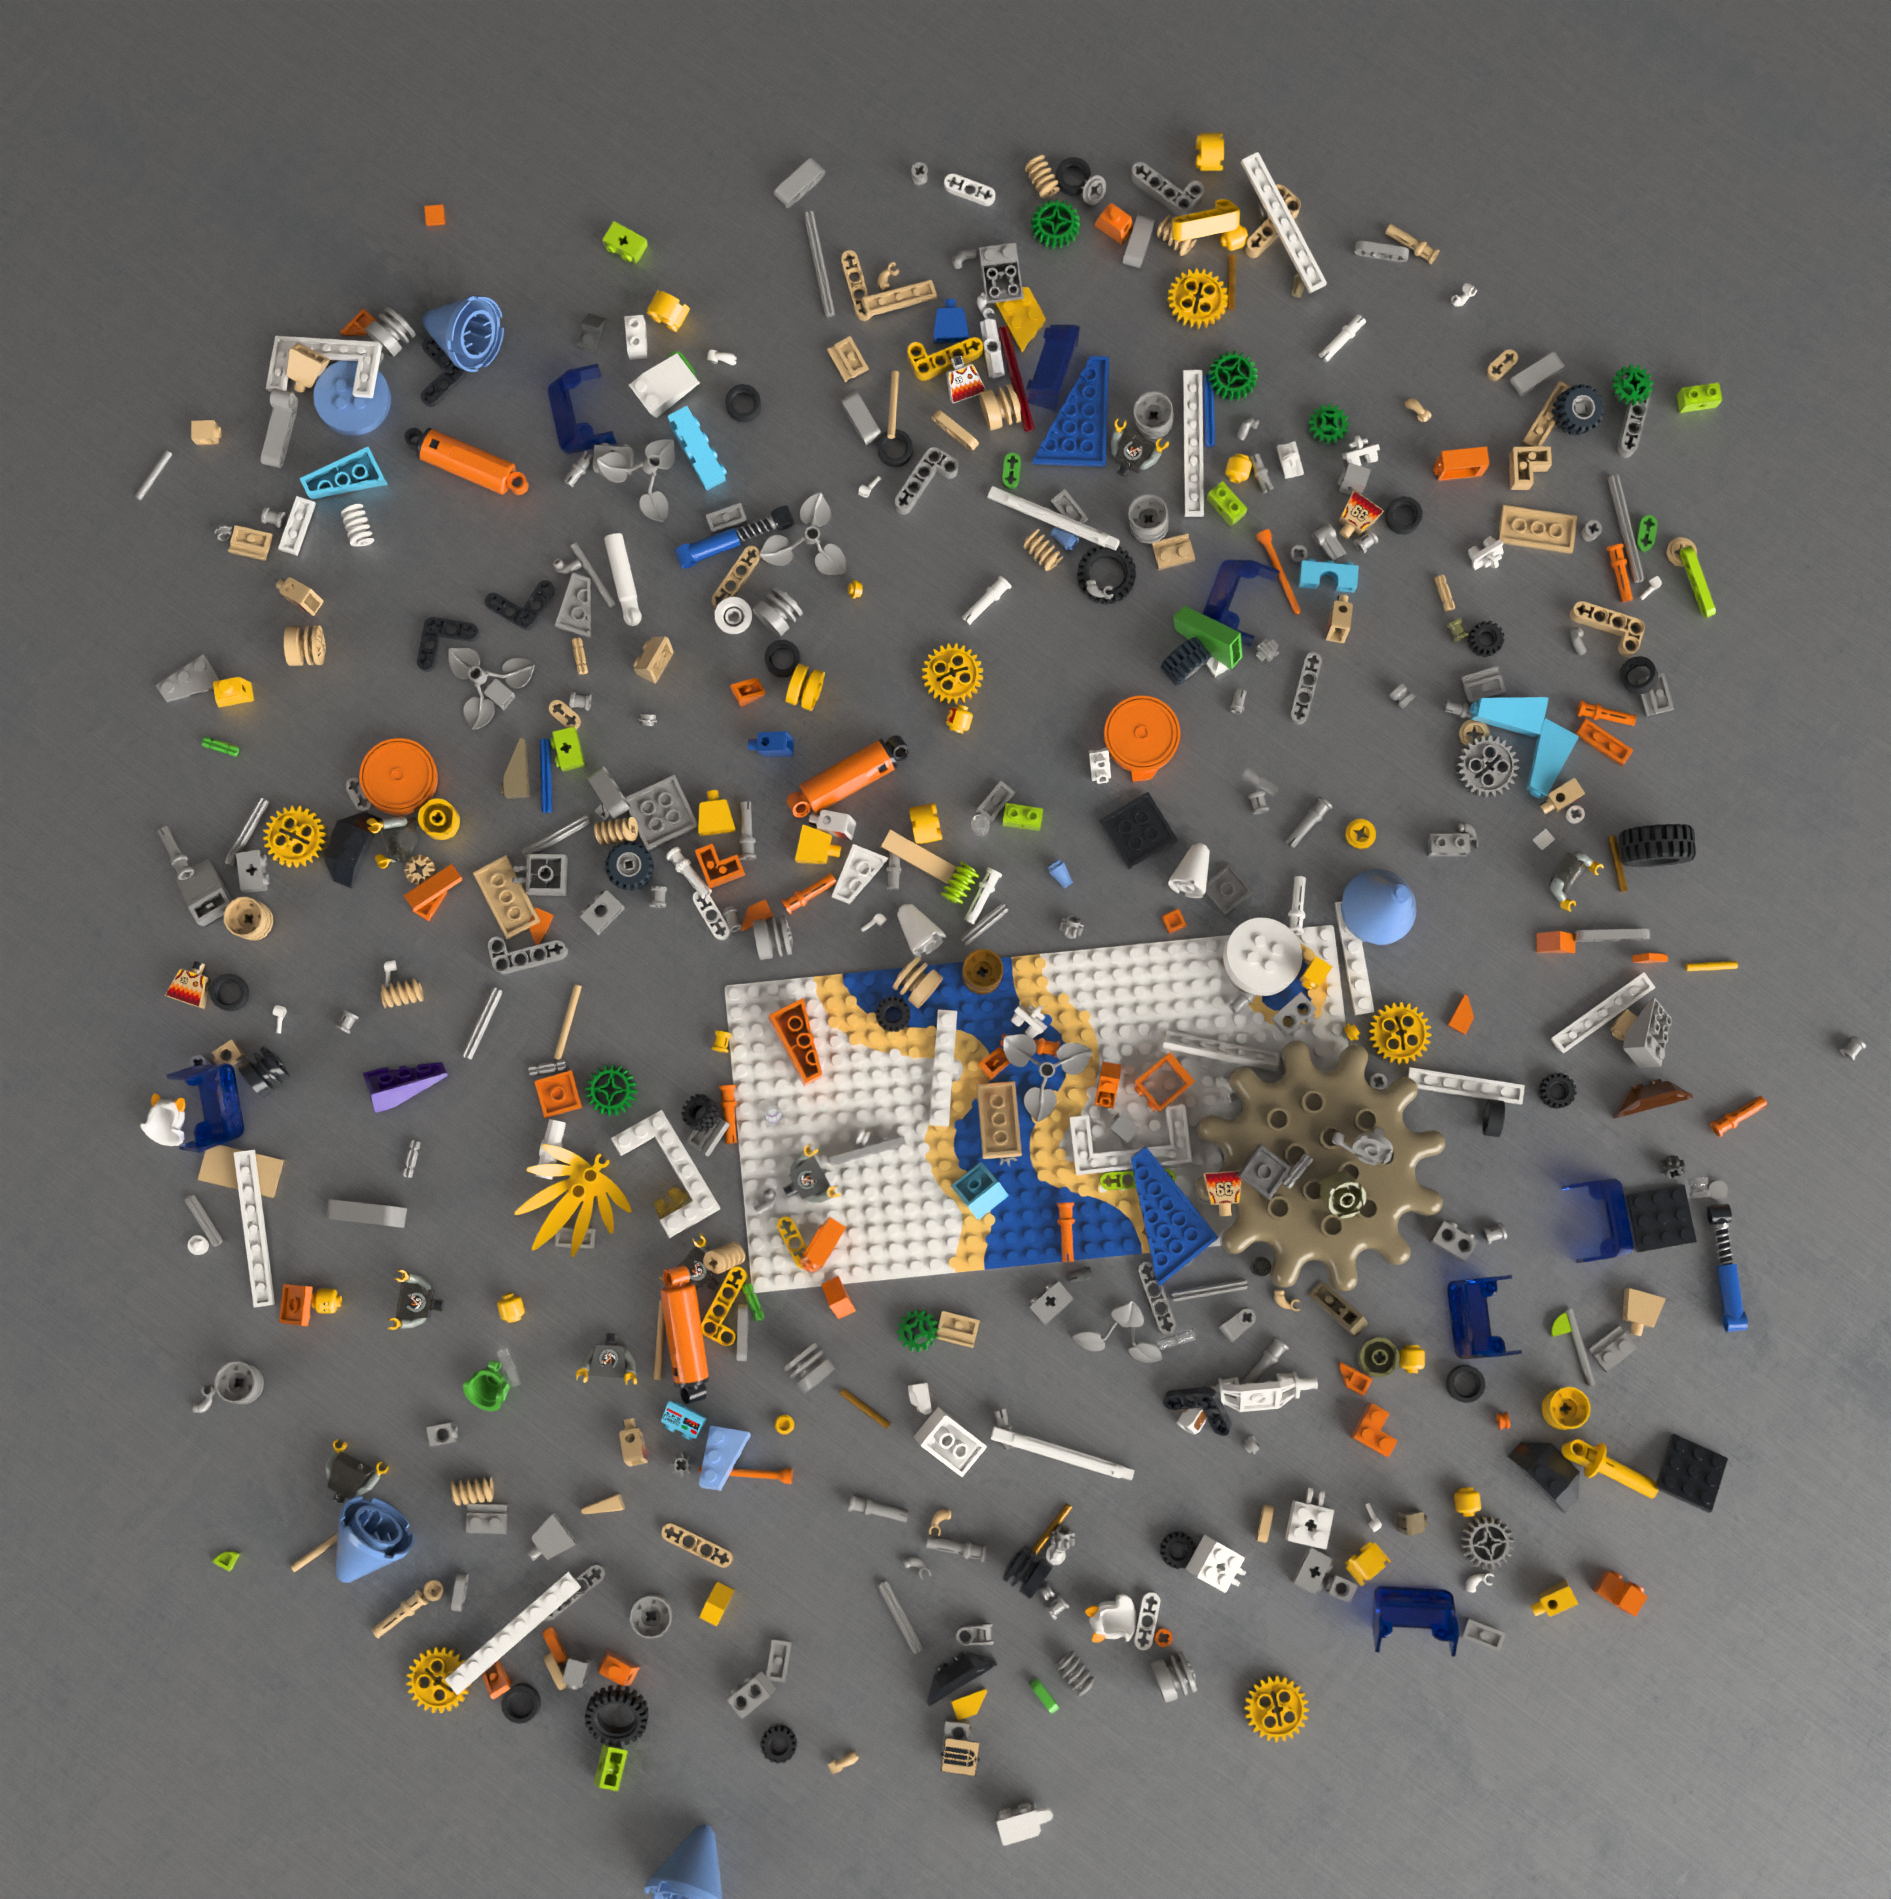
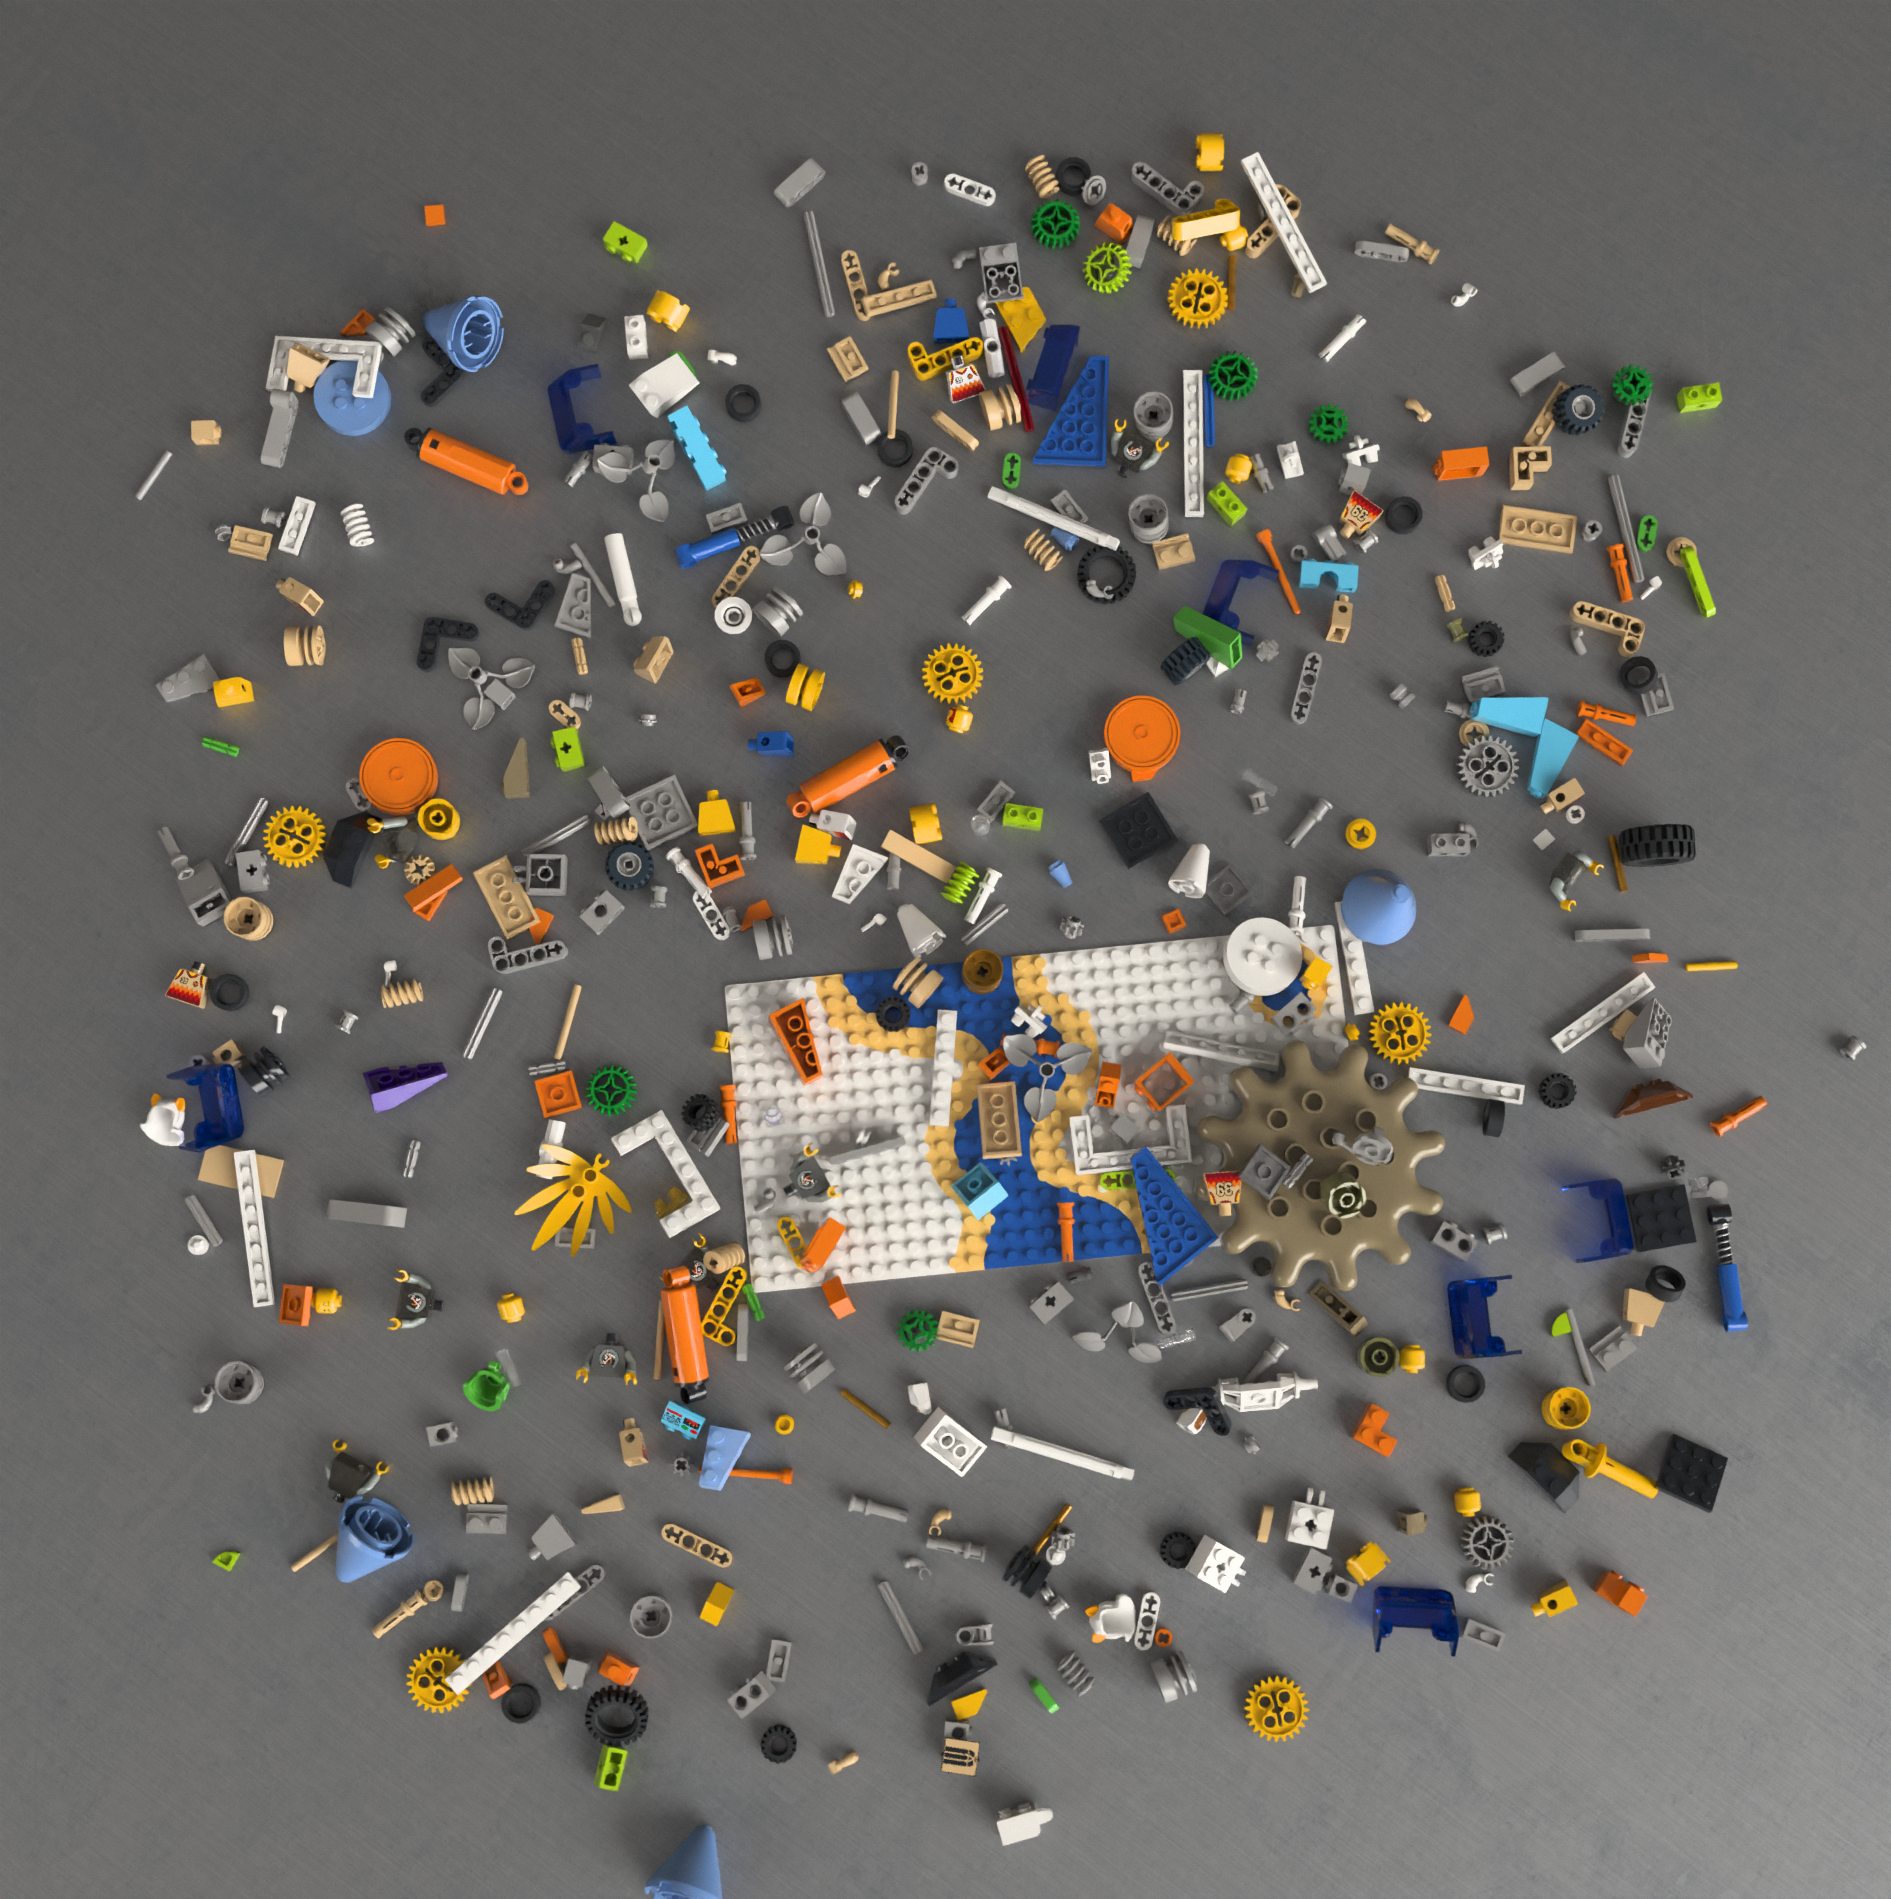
(345, 475): medium azure wedge -> none
(545, 776): blue axle -> none
(799, 896): orange pin -> none
(1108, 260): none -> lime gear
(1224, 1082): white arm -> none
(1245, 426): light grey arm -> none
(1354, 1379): orange tile -> none
(1375, 1524): white hand -> none
(1503, 1420): orange bush -> none
(1504, 367): tan beam -> none
(1555, 942): orange slope -> none
(1661, 1292): none -> black tyre

